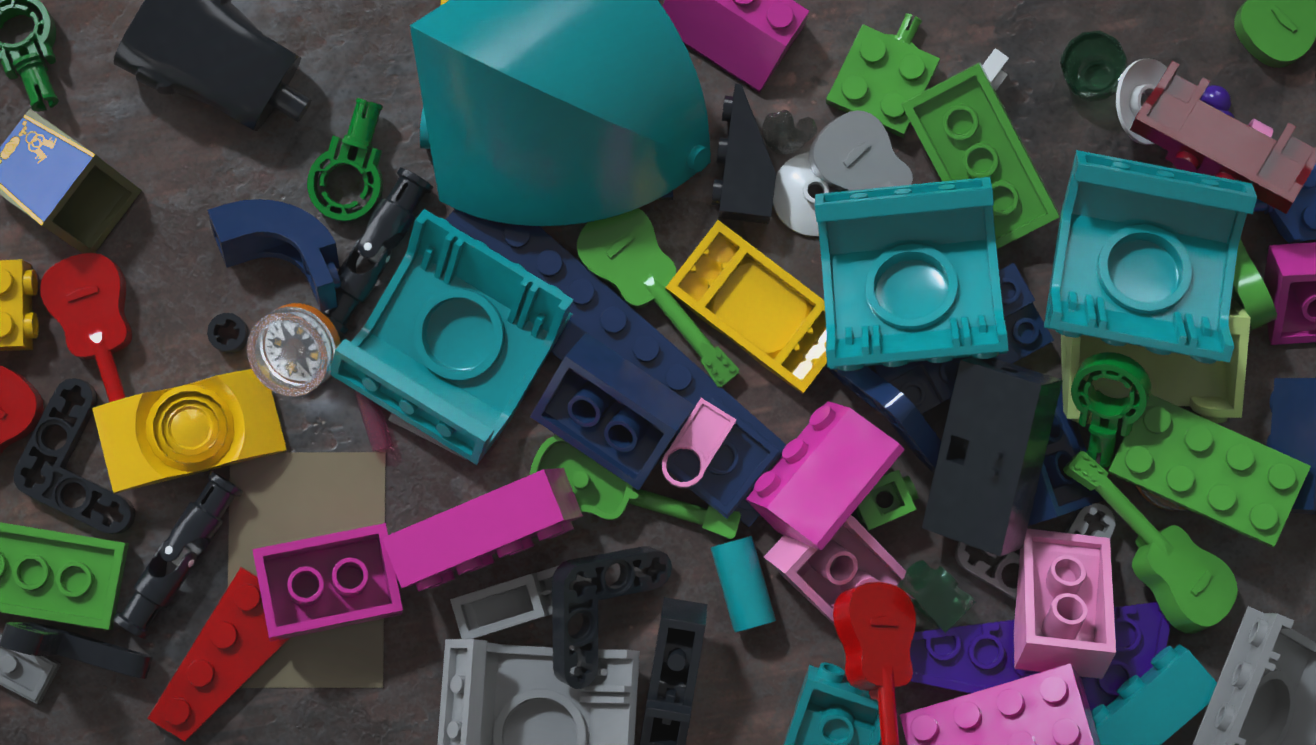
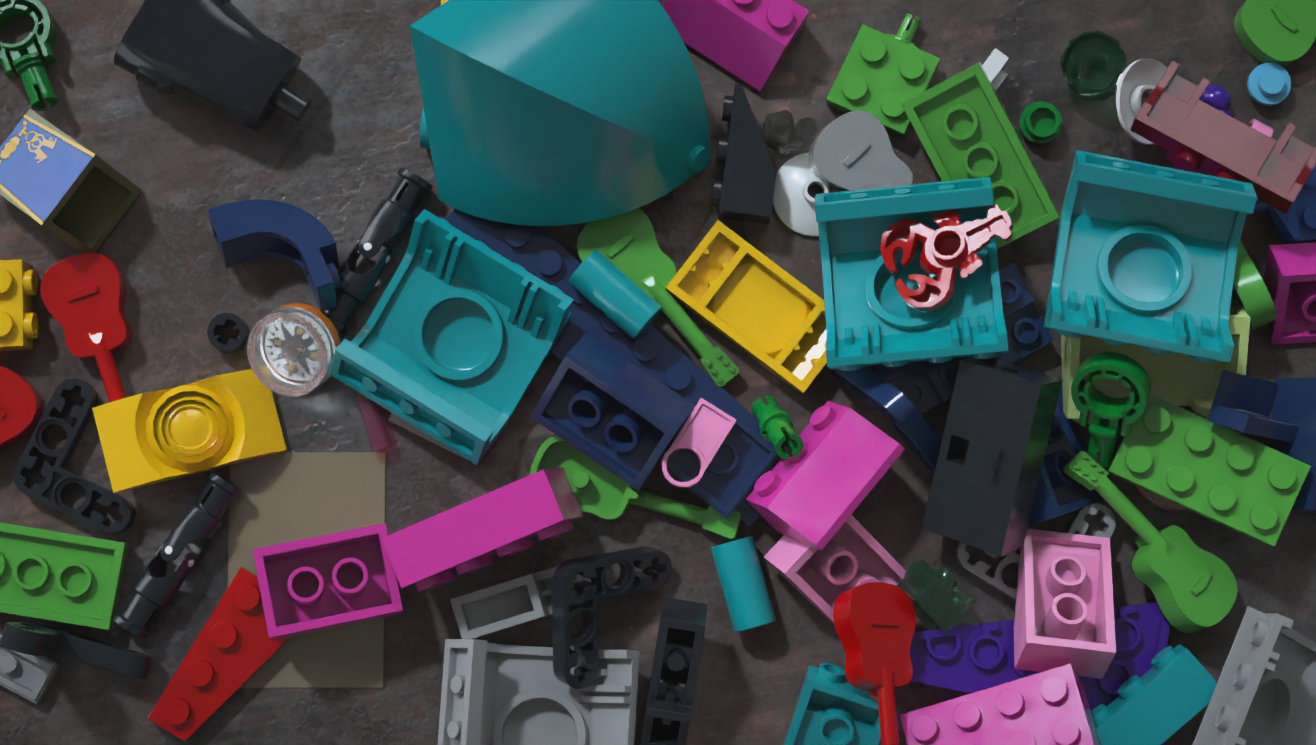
(359, 136): green pin -> none
(615, 294): none -> teal pin
(777, 427): none -> green pin
(902, 497): bright green brick -> none
(942, 252): none -> red animal
(1040, 123): none -> green plate
(1245, 406): none -> dark blue panel
(1269, 84): none -> medium azure plate

